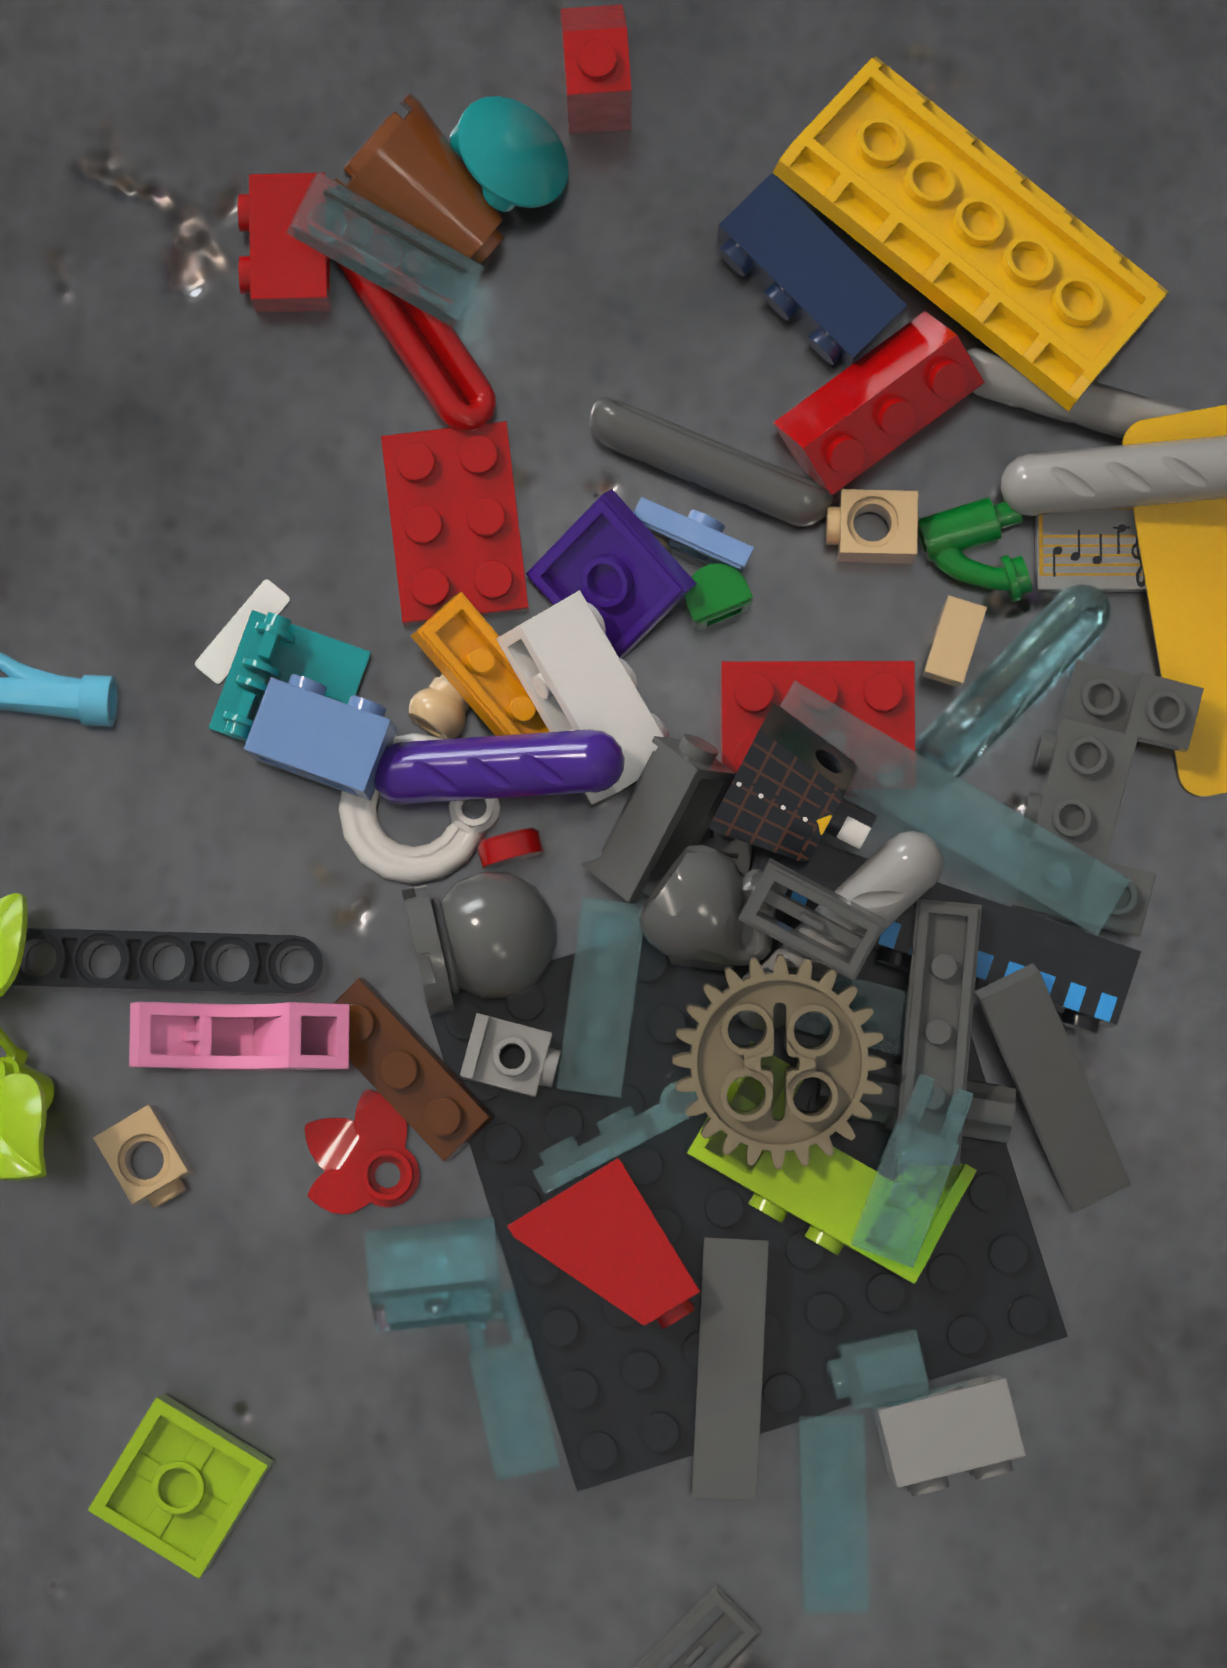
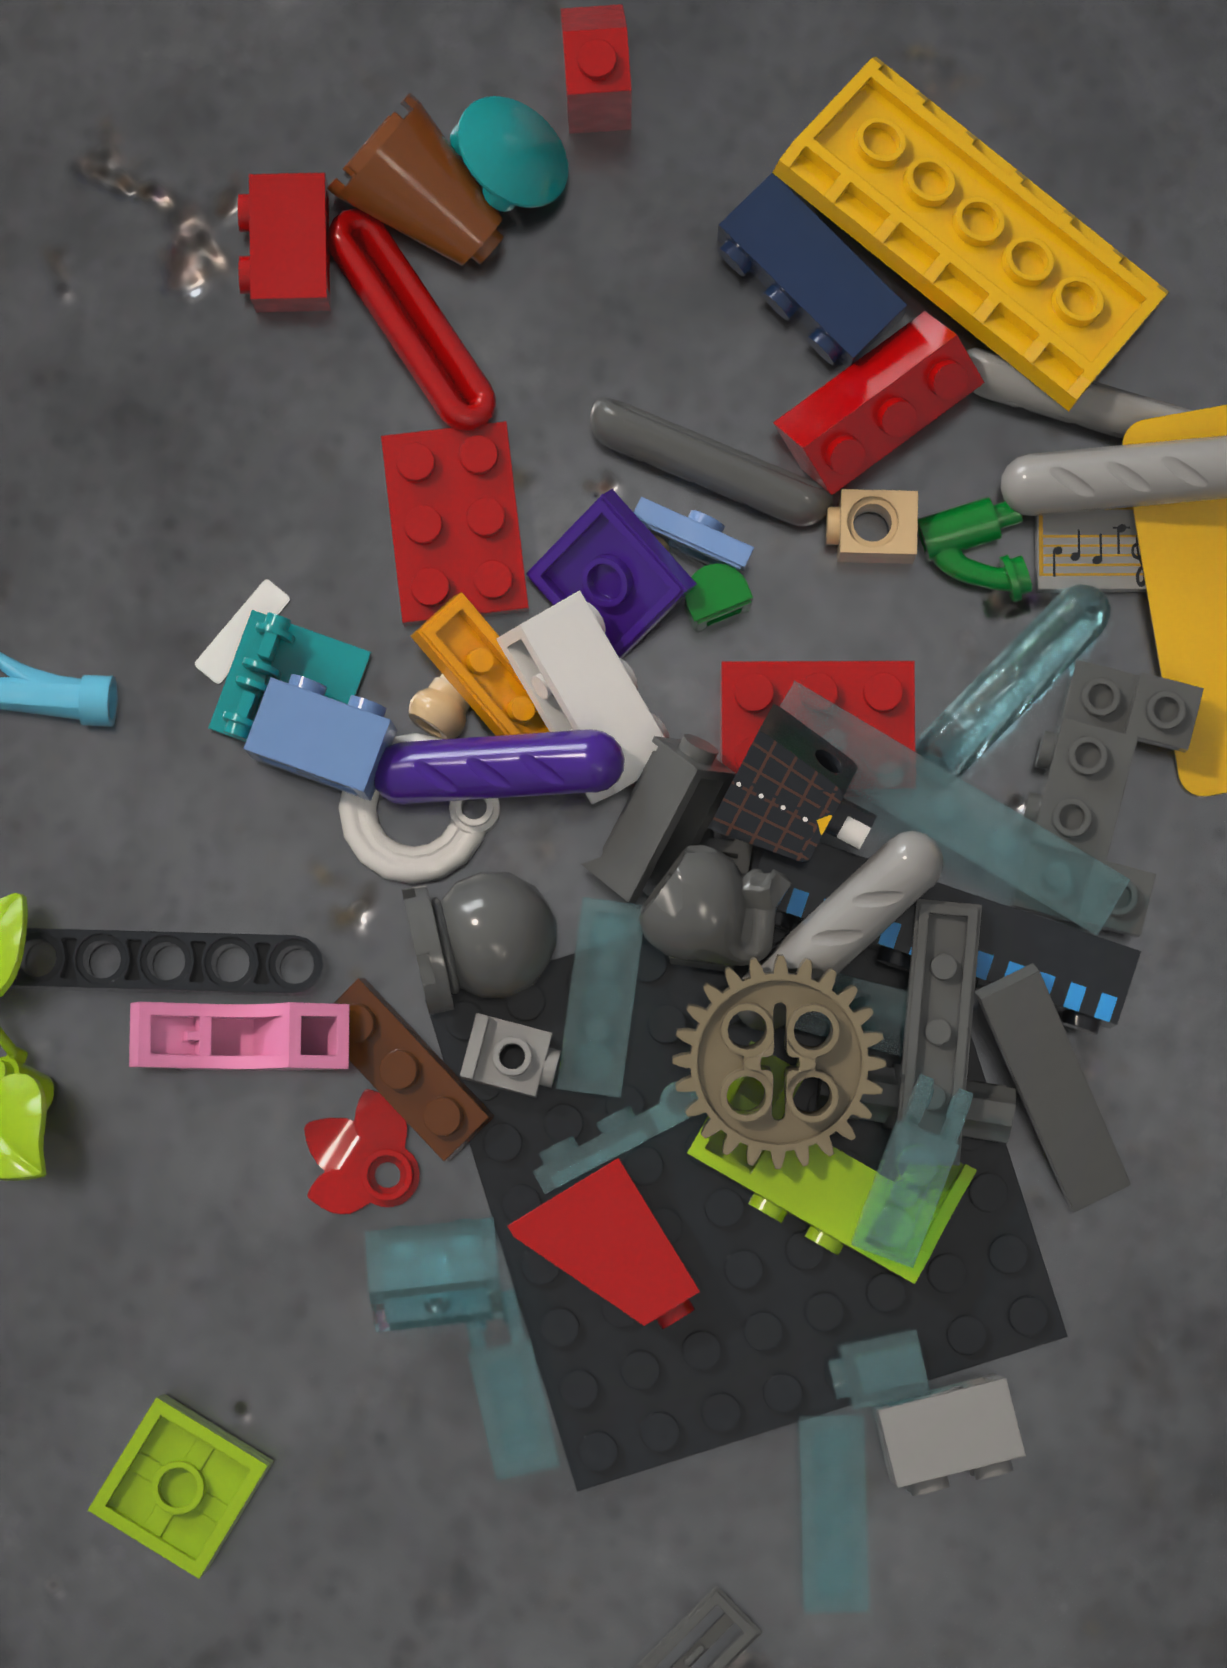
(122, 1139): tan brick -> none
(385, 249): clear light blue plate -> none
(510, 848): red tile -> none
(730, 1369): dark grey tile -> none
(823, 896): dark grey tile -> none
(954, 641): tan piece -> none

